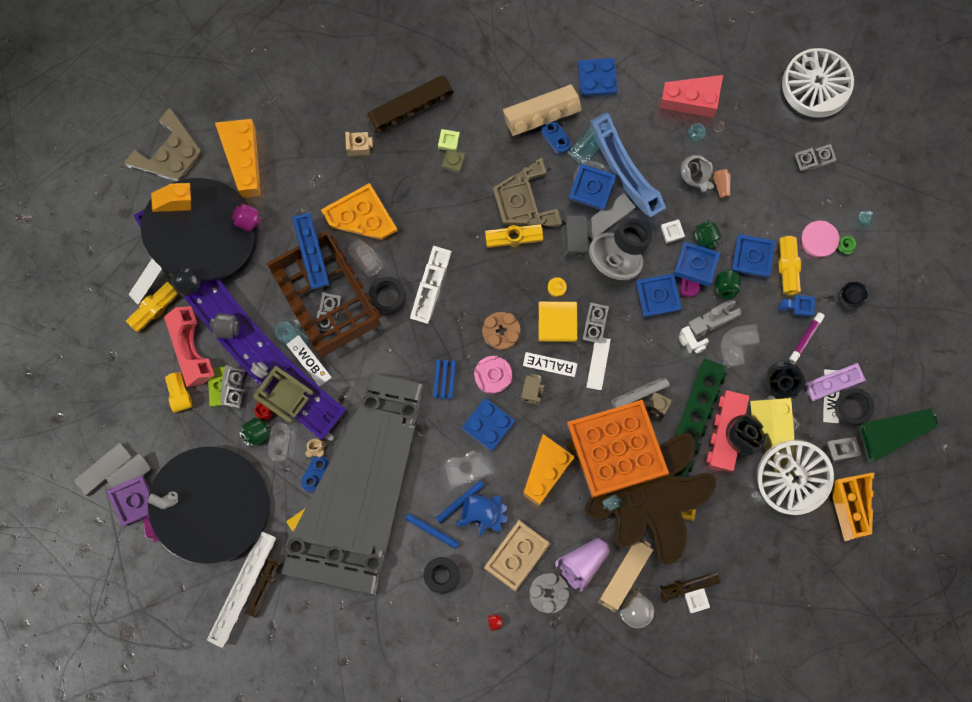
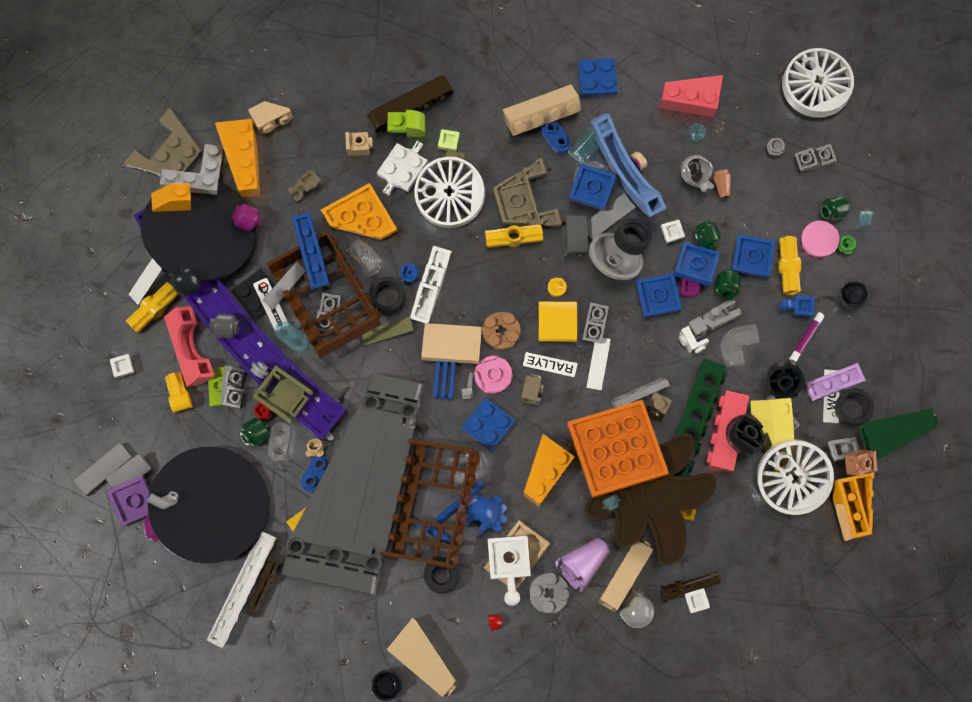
(122, 366): none -> white plate
(203, 182): none -> light grey plate
(248, 297): none -> black plate
(269, 115): none -> tan slope
(276, 314): none -> white sticker
(285, 283): none -> light grey sticker
(306, 182): none -> dark tan plate
(308, 360): white sticker -> none
(386, 685): none -> black hair
(387, 331): none -> olive sticker
(402, 167): none -> white plate
(407, 122): none -> lime brick
(409, 272): none -> blue tile
(412, 481): none -> reddish brown window
(420, 657): none -> tan slope
(451, 343): none -> tan tile
(467, 393): none -> light grey hand
(477, 192): none -> white piece
(518, 568): none -> white plate
(639, 160): none -> tan tile
(776, 146): none -> light grey plate
(835, 208): none -> dark green head
(860, 462): none -> nougat brick

